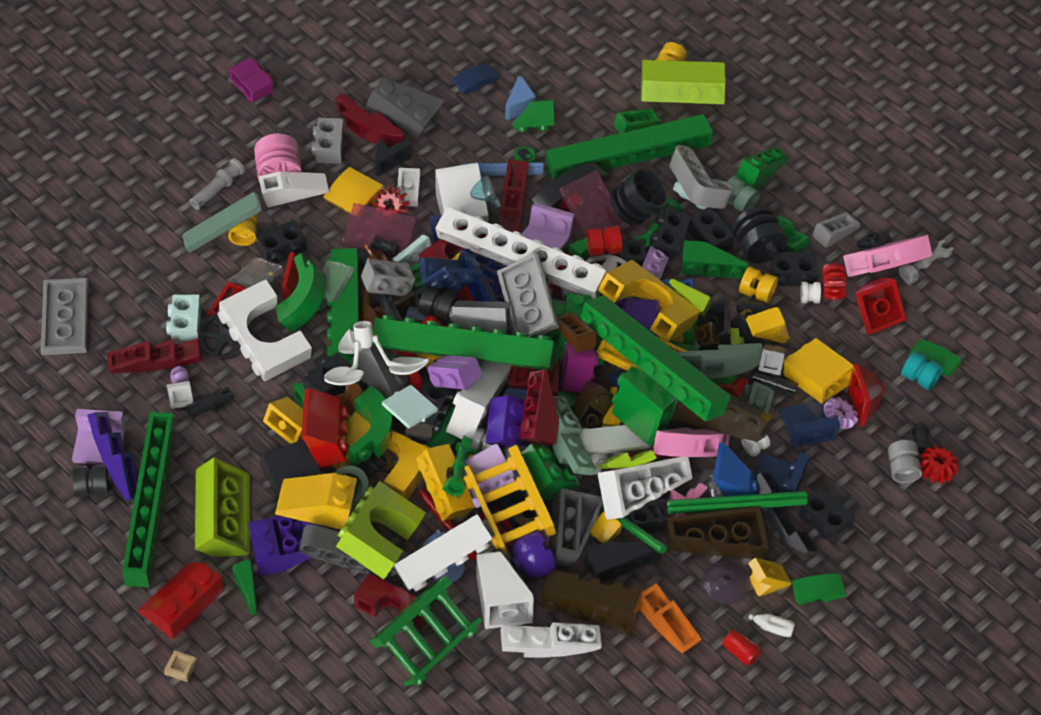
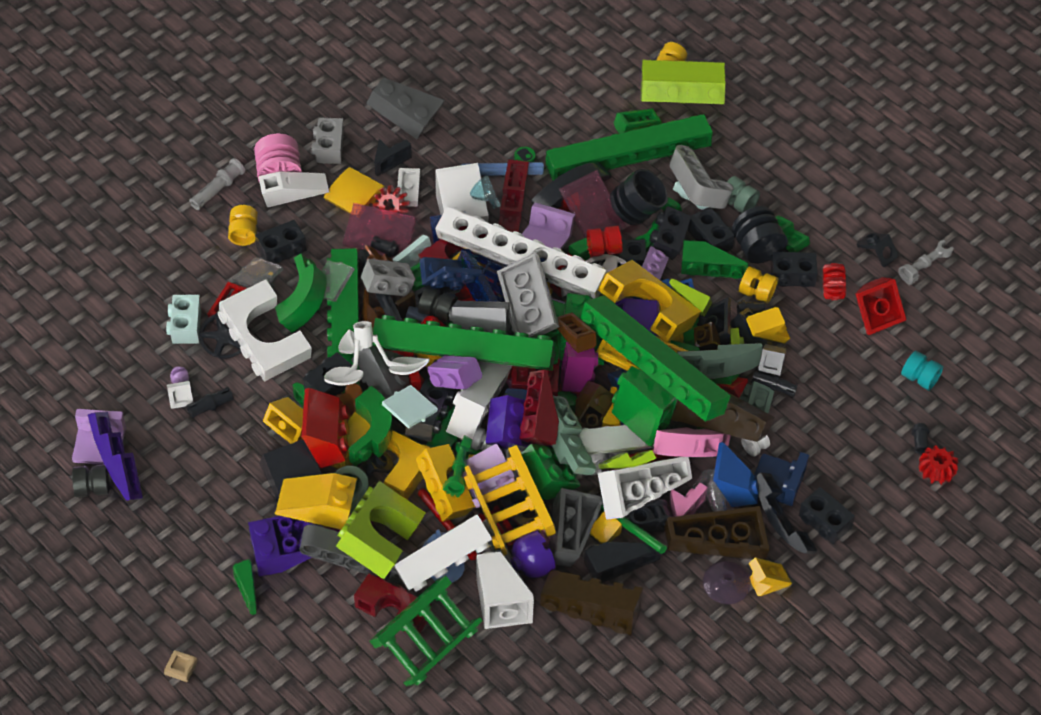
(64, 316): light grey tile -> none
(149, 500): green brick -> none
(156, 357): dark red slope -> none
(183, 598): red slope -> none
(221, 222): sand green tile -> none
(222, 509): lime slope -> none
(251, 79): magenta brick -> none
(291, 277): red slope -> none
(368, 126): dark red slope -> none
(473, 78): dark blue slope -> none
(518, 99): medium blue slope -> none
(535, 114): green slope -> none
(551, 641): white slope -> none
(668, 619): orange slope -> none
(737, 502): green axle -> none
(742, 647): red piece -> none
(761, 167): green slope -> none
(774, 624): white piece -> none
(808, 424): dark blue bracket -> none
(810, 292): white wheel -> none
(817, 587): green slope -> none
(818, 370): yellow brick -> none
(831, 410): lavender gear -> none
(833, 229): light grey slope -> none
(864, 392): red slope -> none
(888, 256): bright pink slope -> none
(904, 461): light grey wheel -> none
(938, 354): green slope -> none

